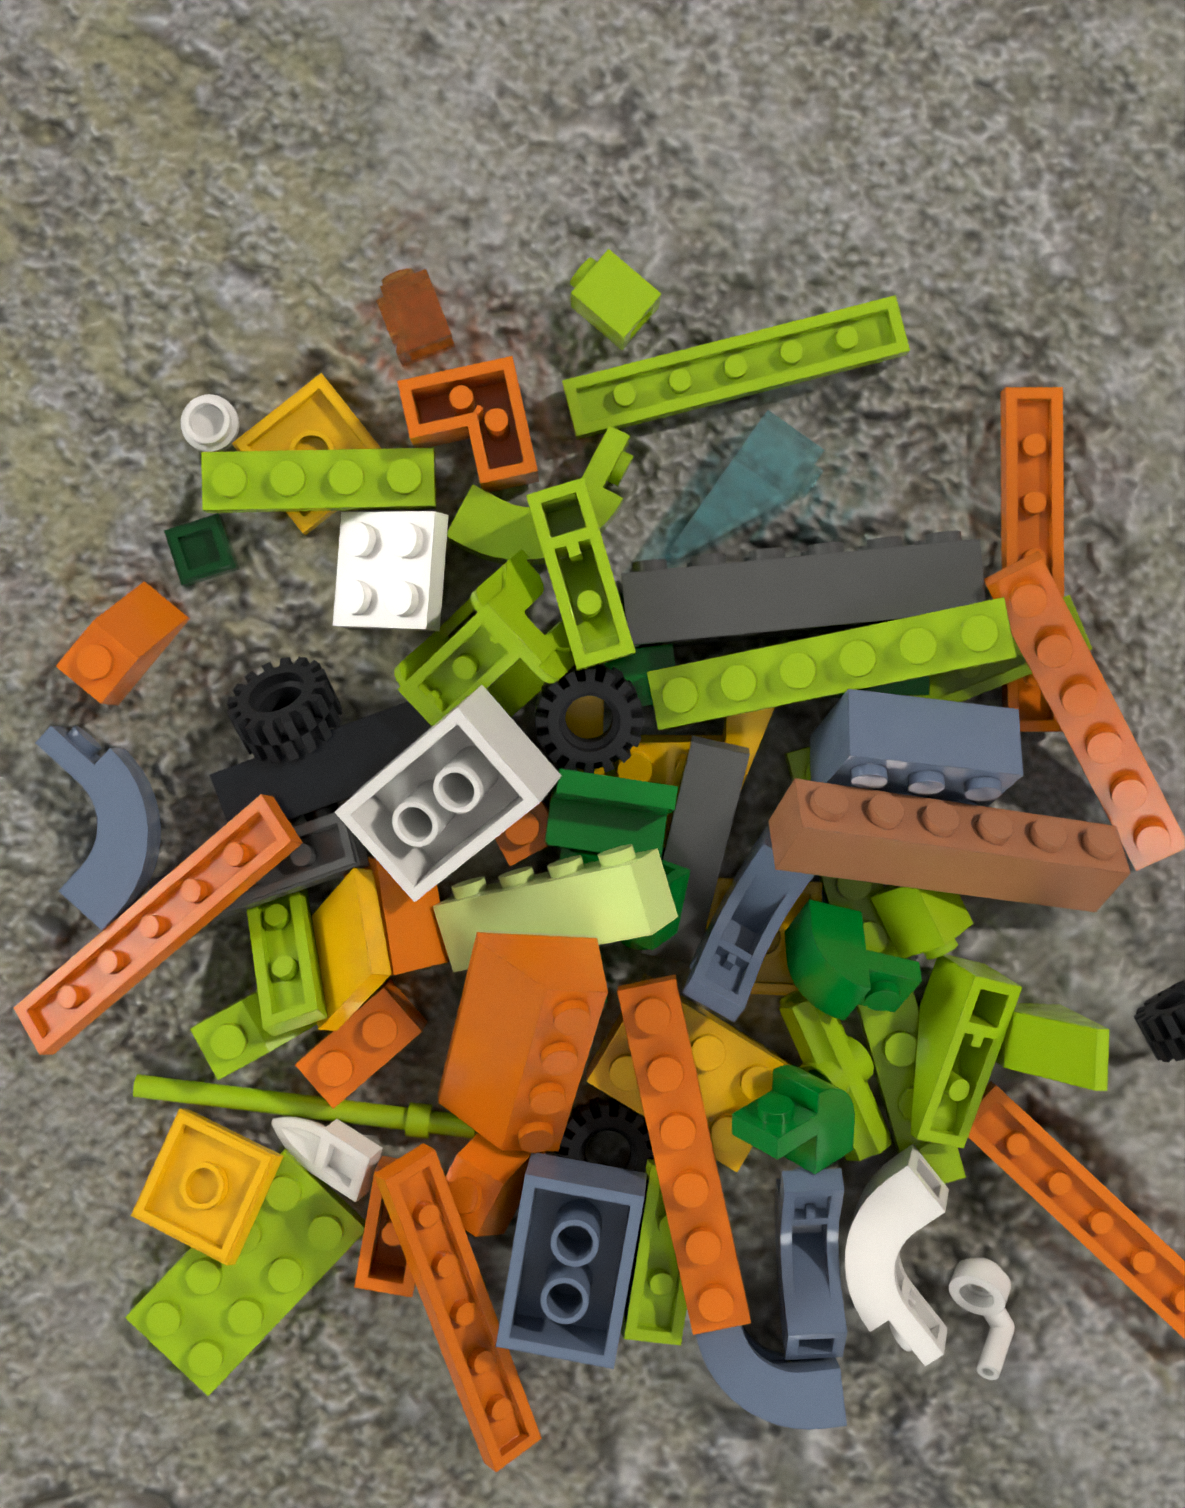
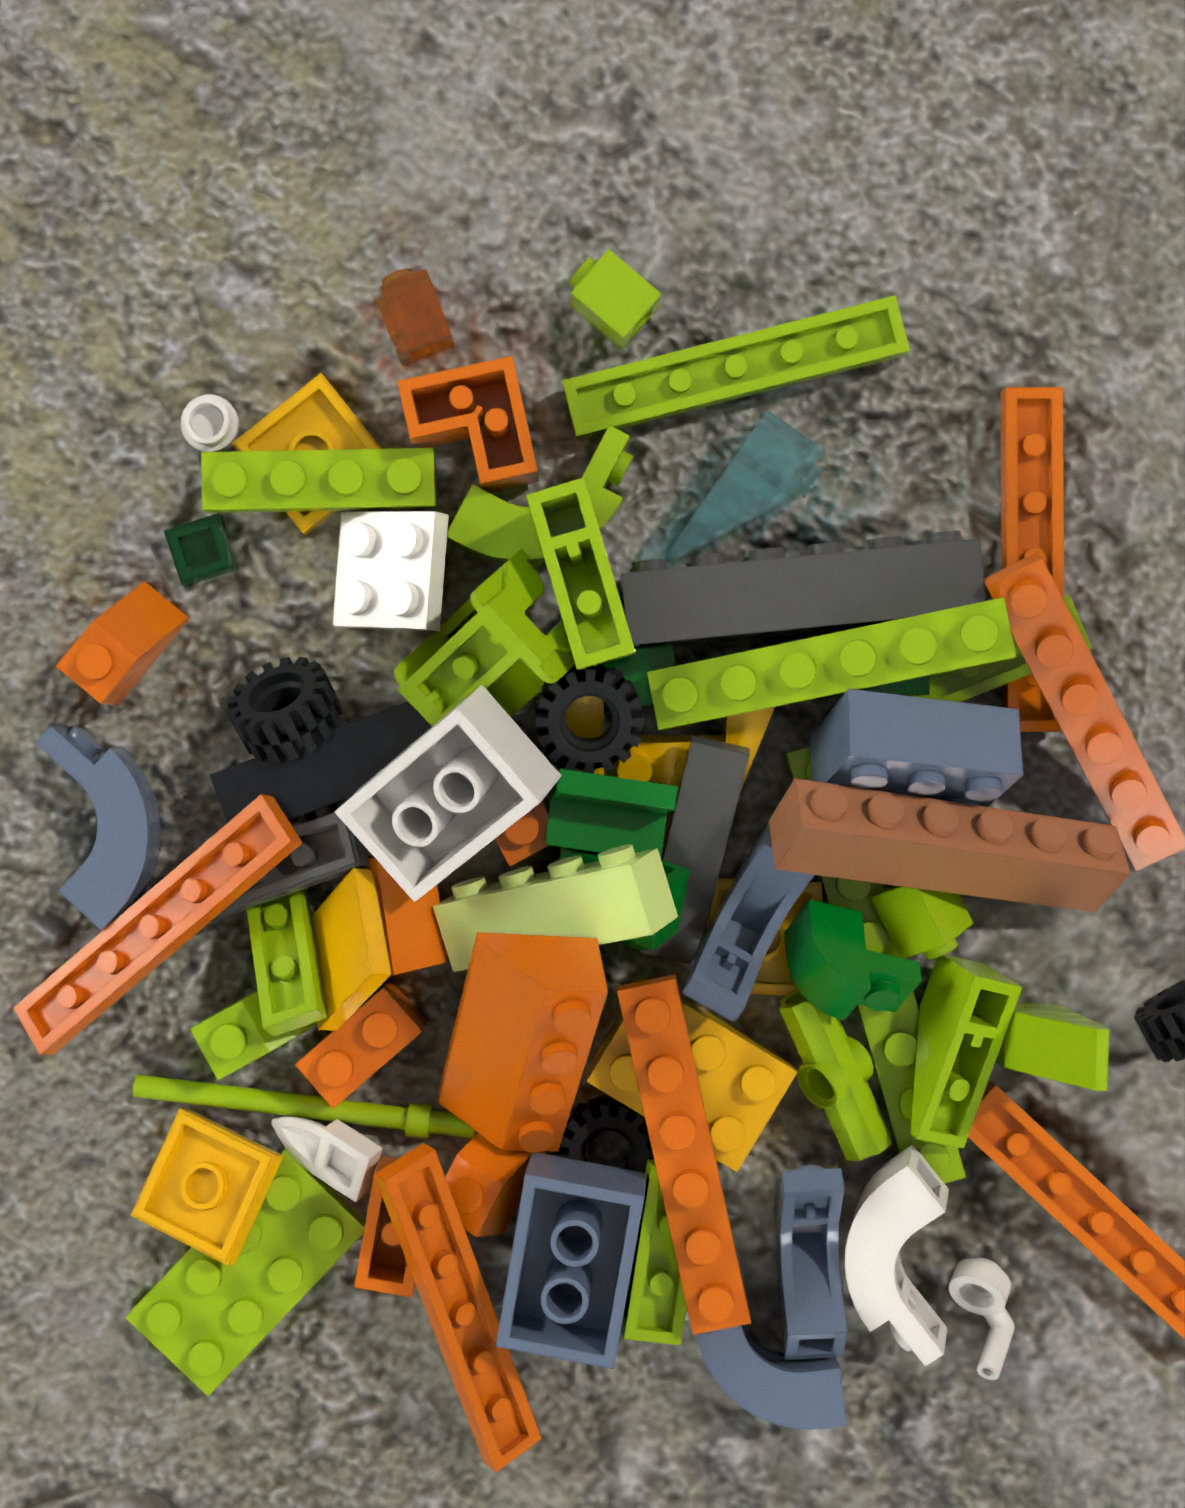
(799, 1120): green brick -> none

